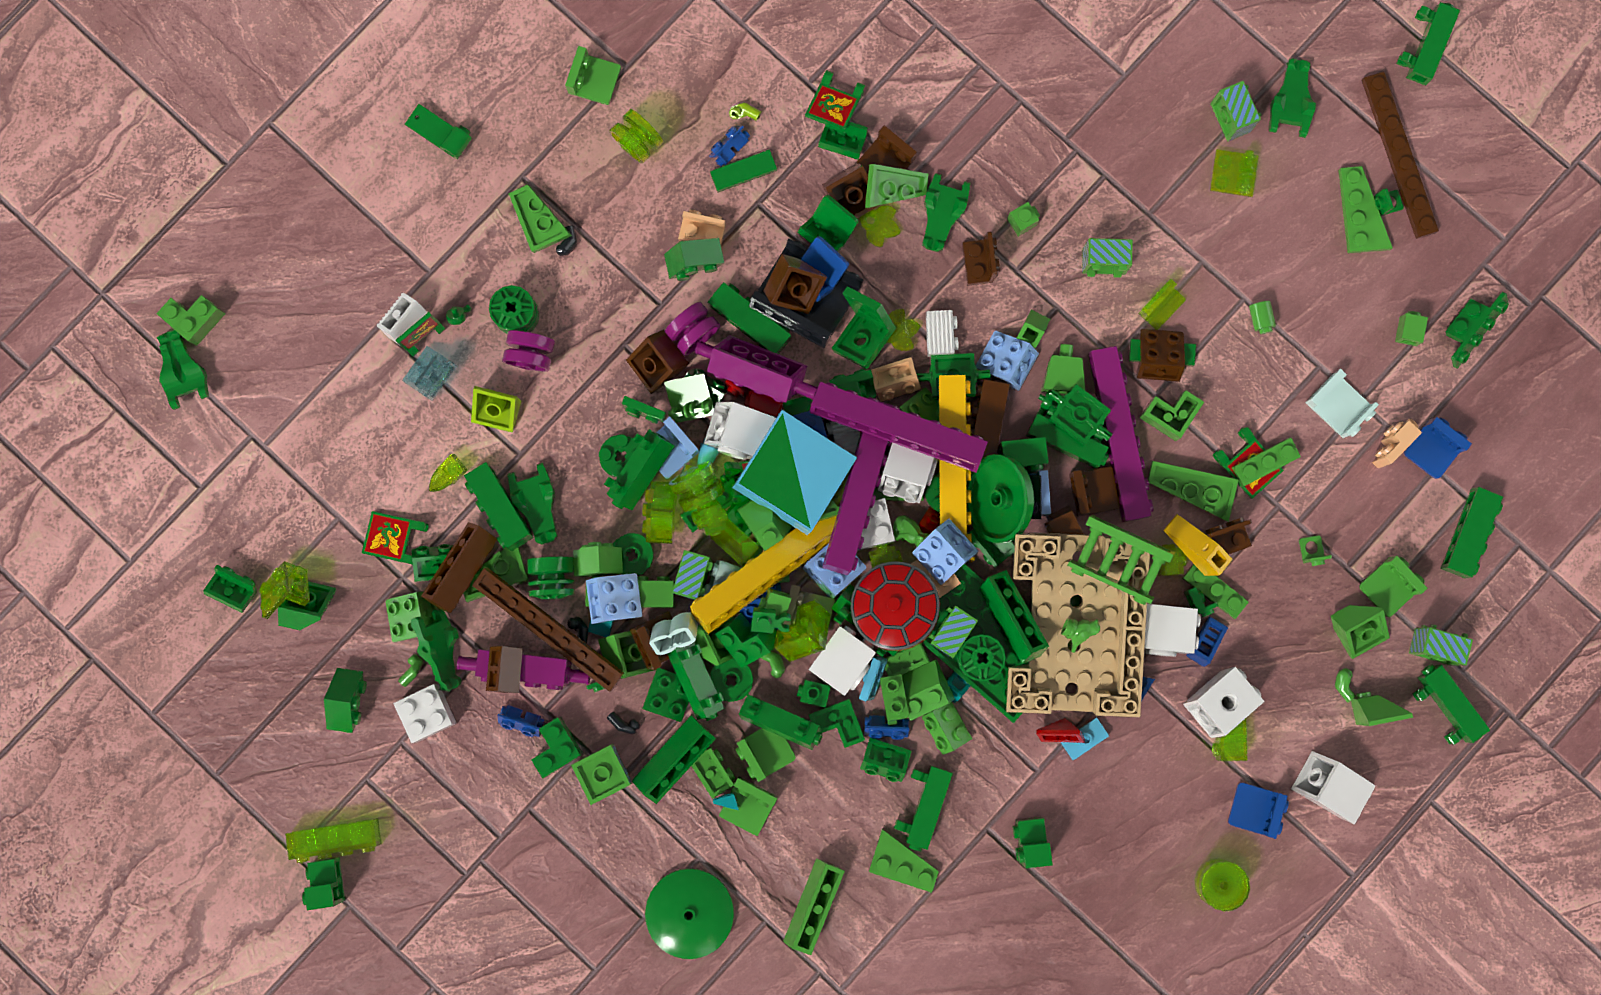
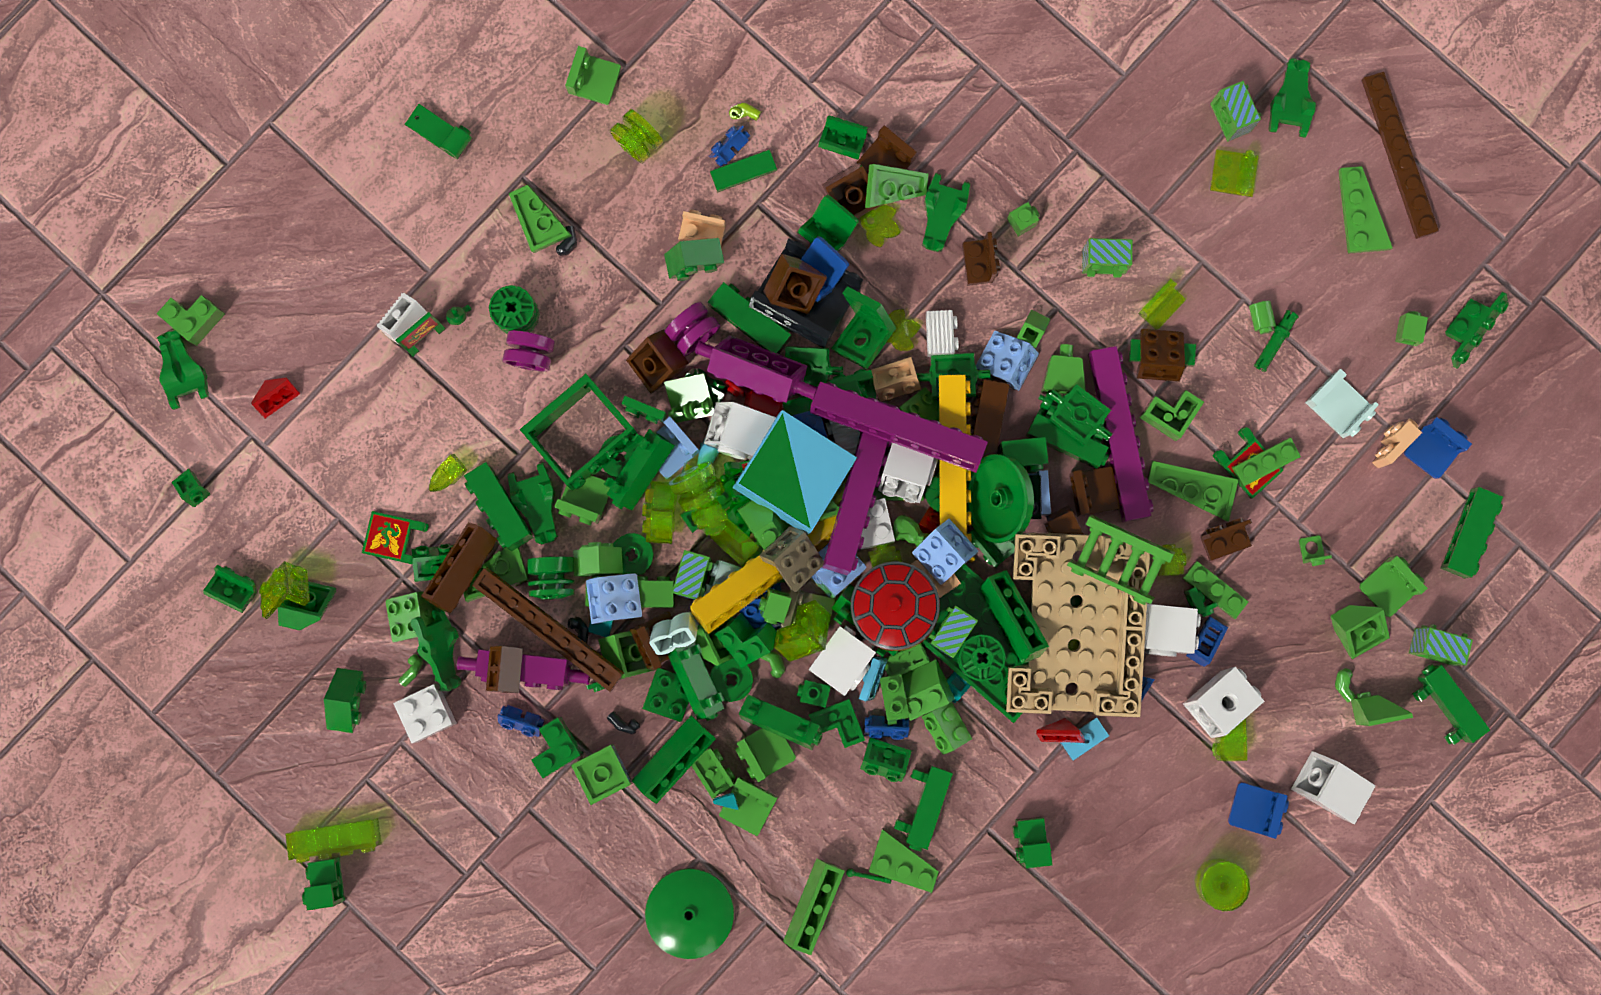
(190, 488): none -> green bracket
(274, 395): none -> red slope
(429, 373): clear light blue brick -> none
(494, 409): lime slope -> none
(557, 409): none -> green window
(585, 502): none -> bright green bracket
(766, 620): green plate -> none
(793, 557): none -> dark tan bracket
(817, 363): none -> green plate
(833, 105): flag -> none
(850, 873): none -> green hinge
(1079, 631): bright green animal -> none
(1198, 547): yellow slope -> none
(1280, 333): none -> green pin
(1384, 203): green bracket -> none
(1432, 44): green brick -> none

